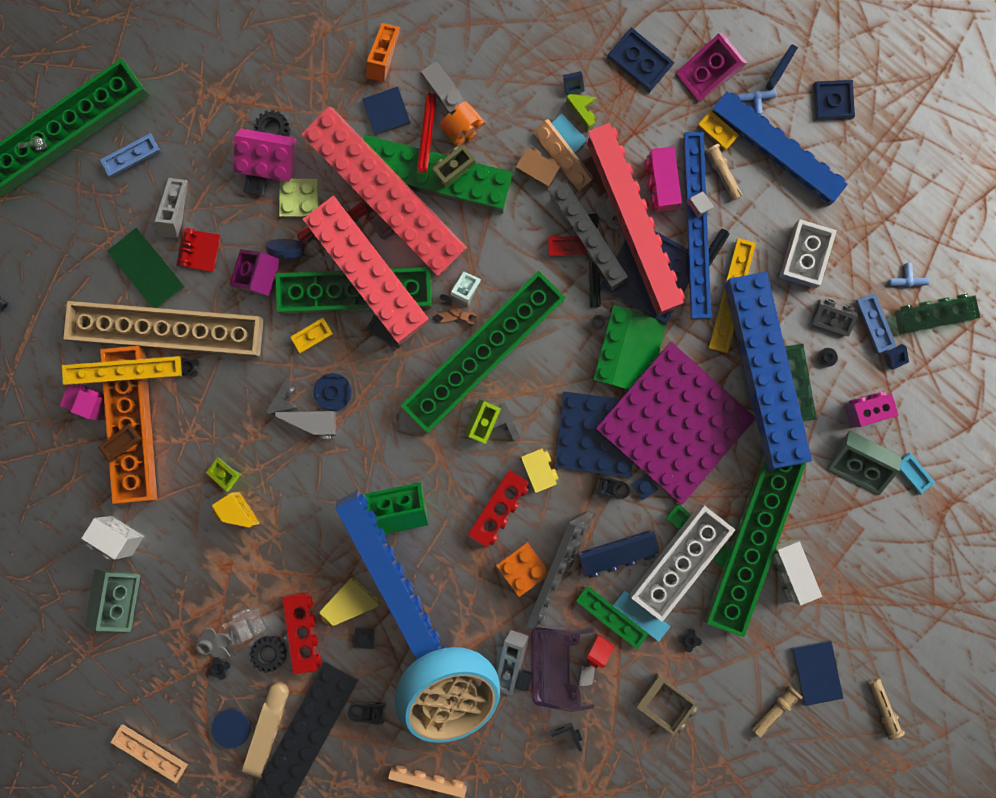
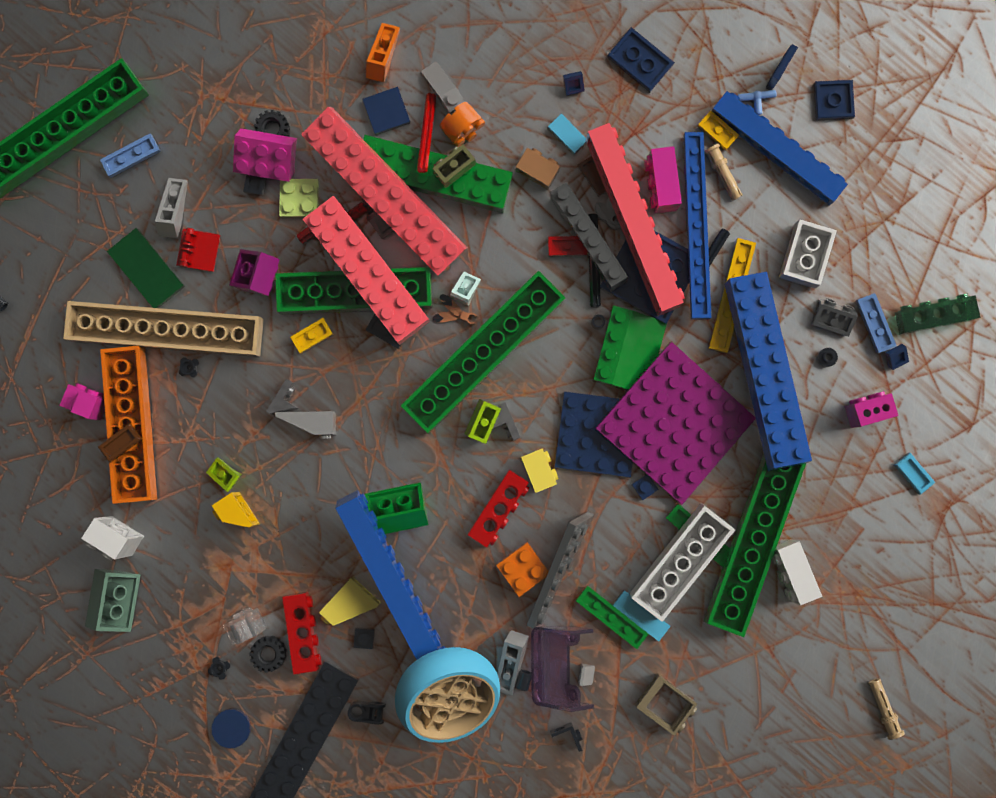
(38, 142): clear hand -> none
(121, 370): yellow plate -> none
(149, 753): light nougat plate -> none
(213, 643): light grey plate -> none
(266, 730): tan piece -> none
(287, 247): dark blue tile -> none
(332, 392): dark blue tile -> none
(434, 783): light nougat plate -> none
(563, 154): light nougat plate -> none
(579, 105): lime slope -> none
(598, 651): red slope -> none
(609, 487): black piece -> none
(618, 552): dark blue slope -> none
(690, 634): black plate -> none
(700, 204): light grey slope -> none
(711, 67): dark pink slope -> none
(783, 704): tan pin -> none
(804, 392): clear green brick -> none
(817, 673): dark blue tile -> none
(865, 463): sand green slope -> none
(909, 281): light blue piece -> none

